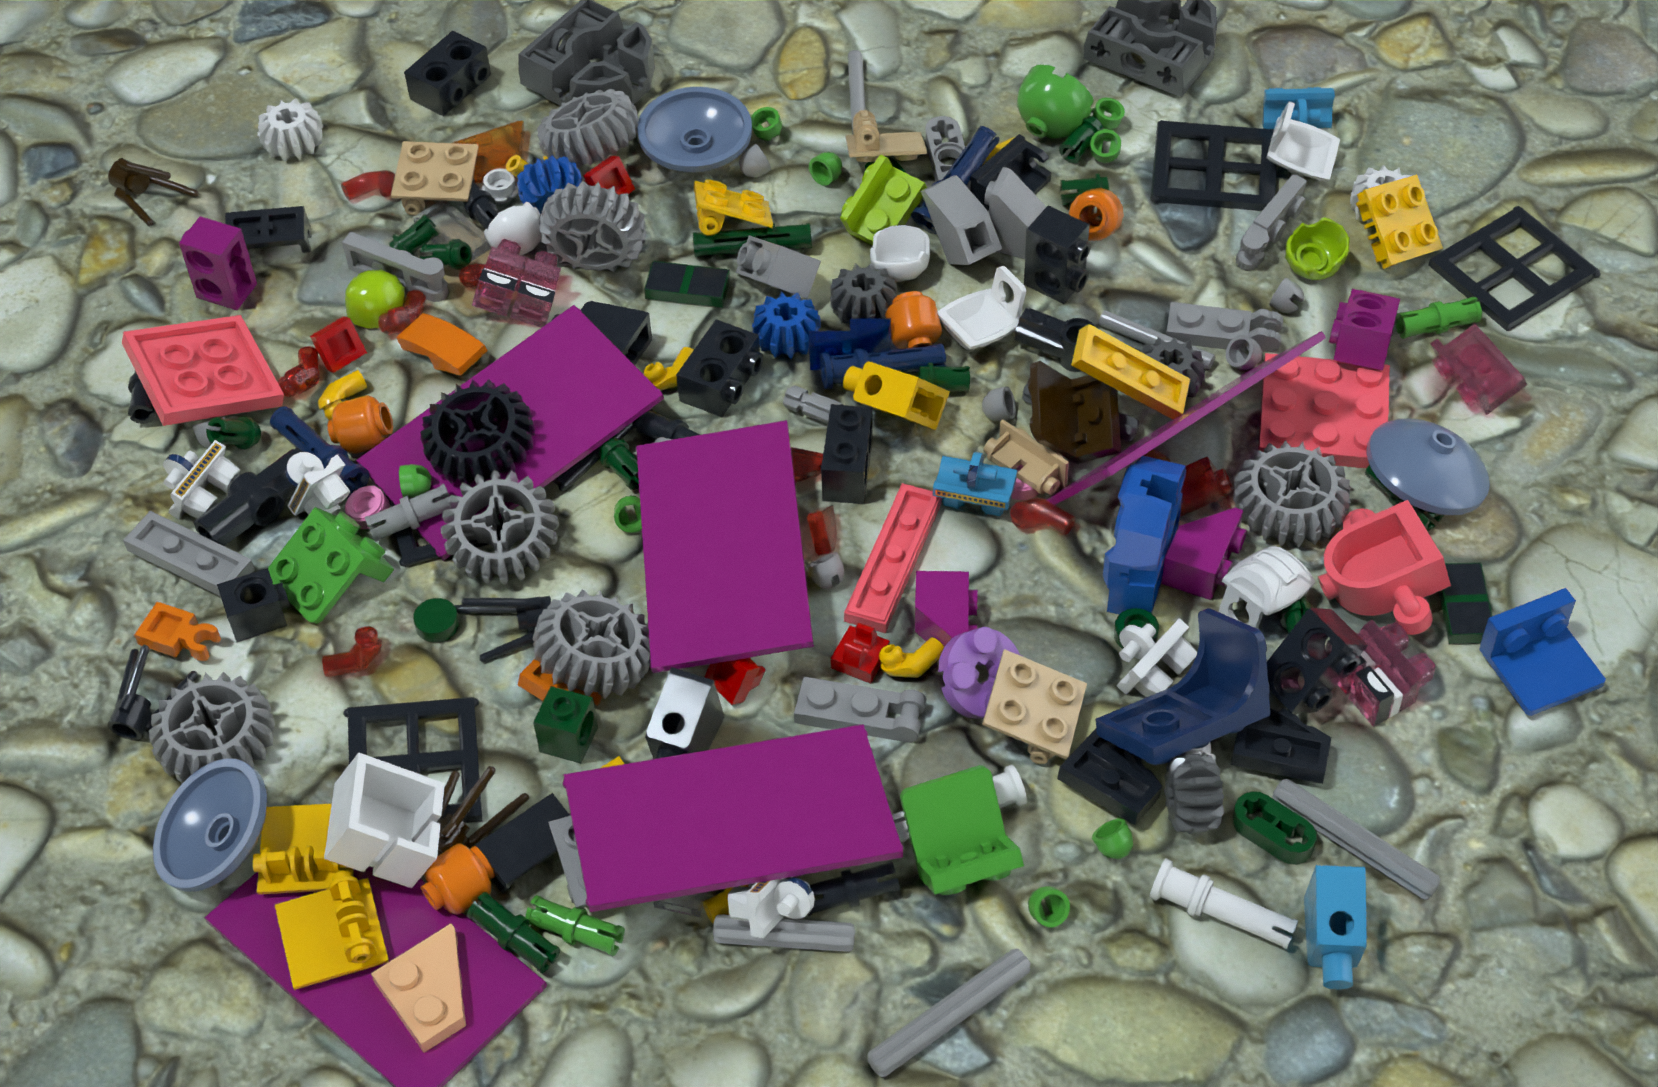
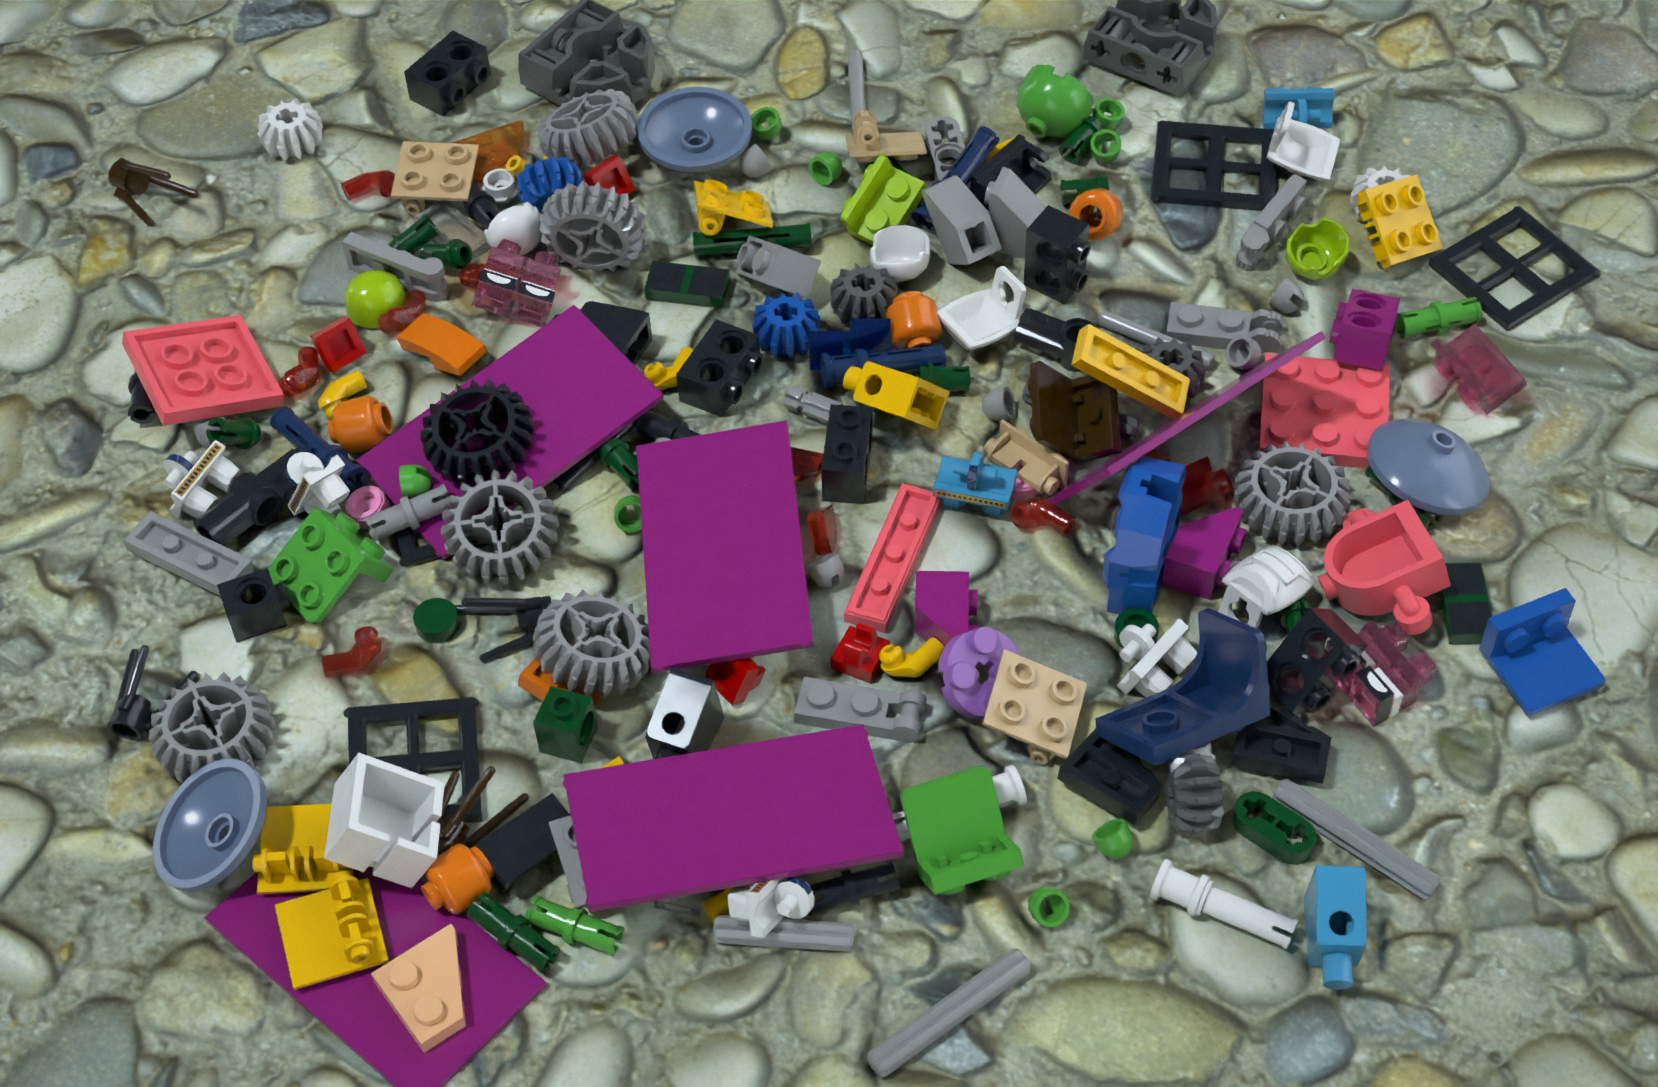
(171, 629): orange plate -> none
(218, 263): magenta brick -> none
(273, 227): black hinge -> none

